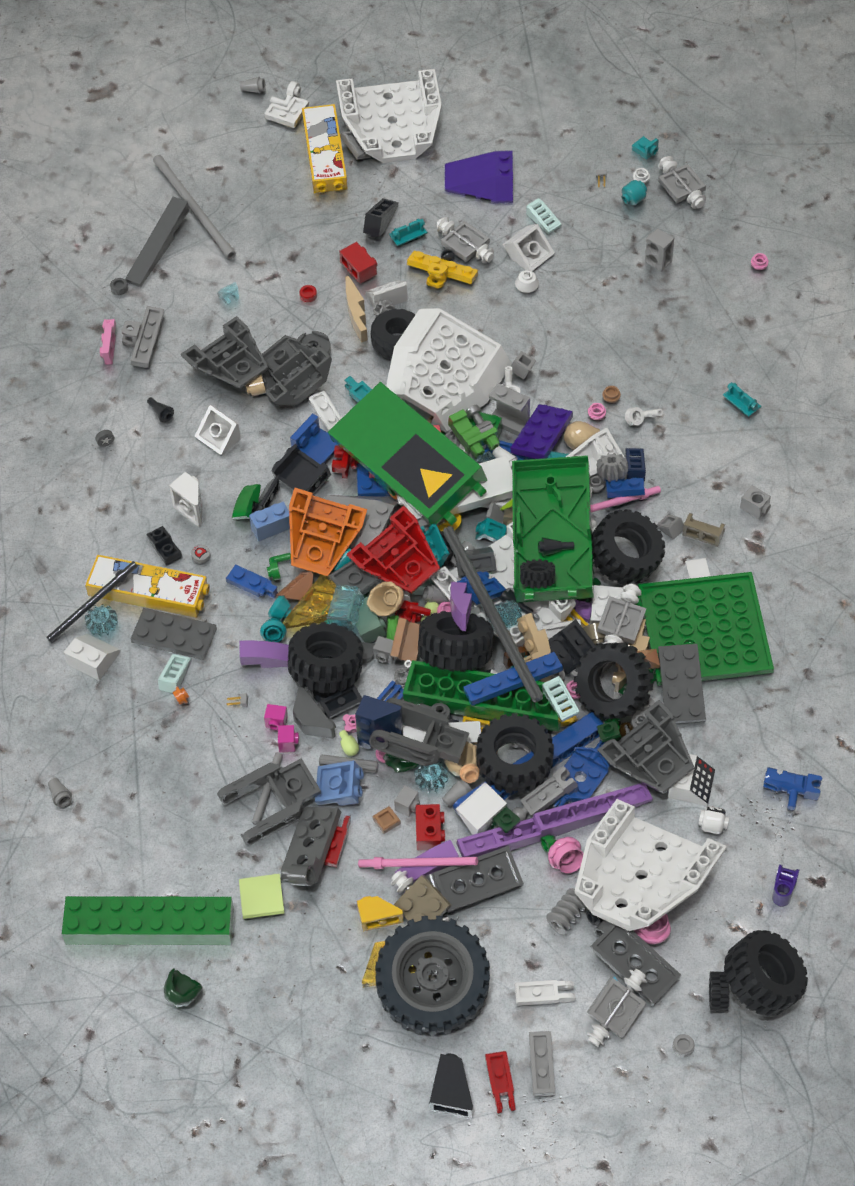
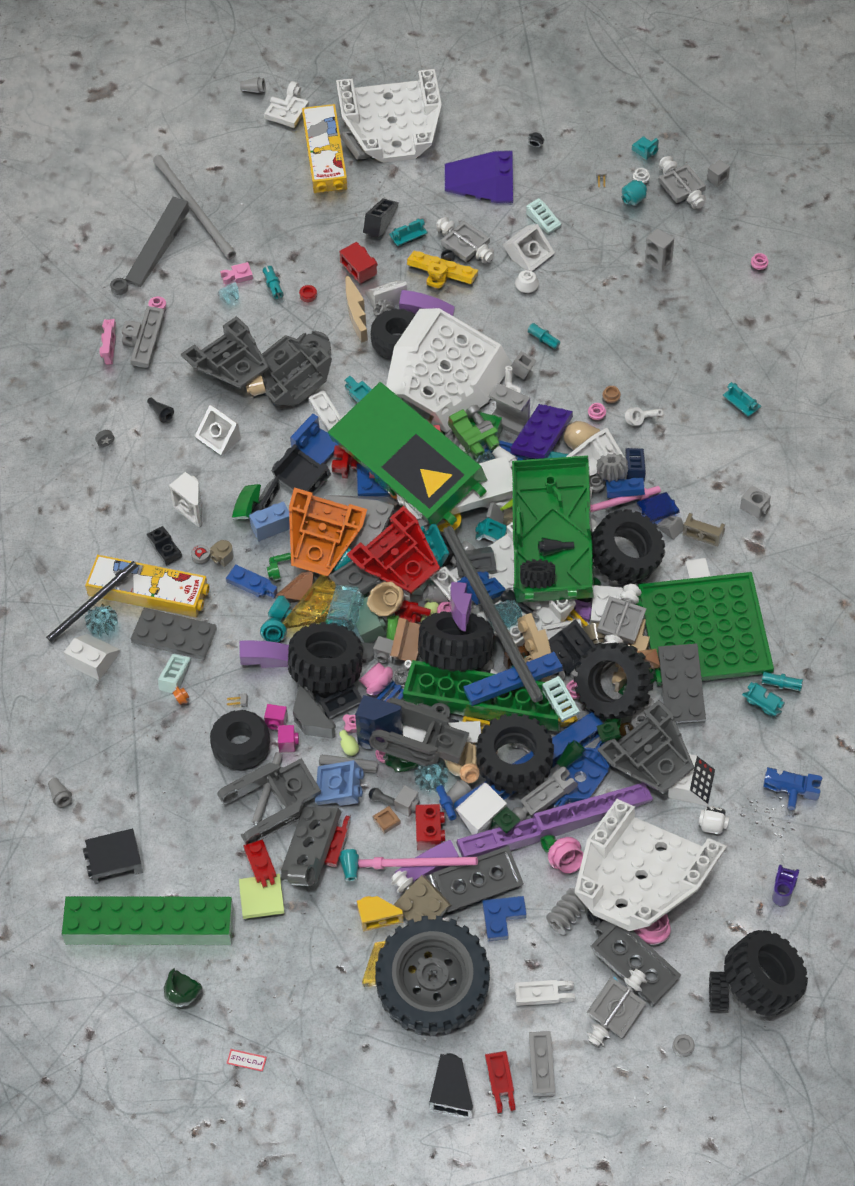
(112, 854): none -> black panel
(158, 302): none -> bright pink plate
(222, 552): none -> dark tan plate
(238, 273): none -> bright pink plate
(240, 724): none -> black tyre
(246, 1060): none -> white sticker
(260, 862): none -> red hinge
(273, 282): none -> teal pin
(349, 862): none -> teal cone
(376, 794): none -> dark grey piece
(377, 679): none -> bright pink piece
(414, 301): none -> medium lavender slope
(446, 802): none -> blue bar
(498, 911): none -> blue plate
(535, 139): none -> black plate
(543, 336): none -> teal axle
(571, 753): none -> dark green cone
(658, 507): none -> clear blue piece
(718, 173): none -> light grey plate
(771, 703): none -> teal hinge
(782, 681): none -> teal pin

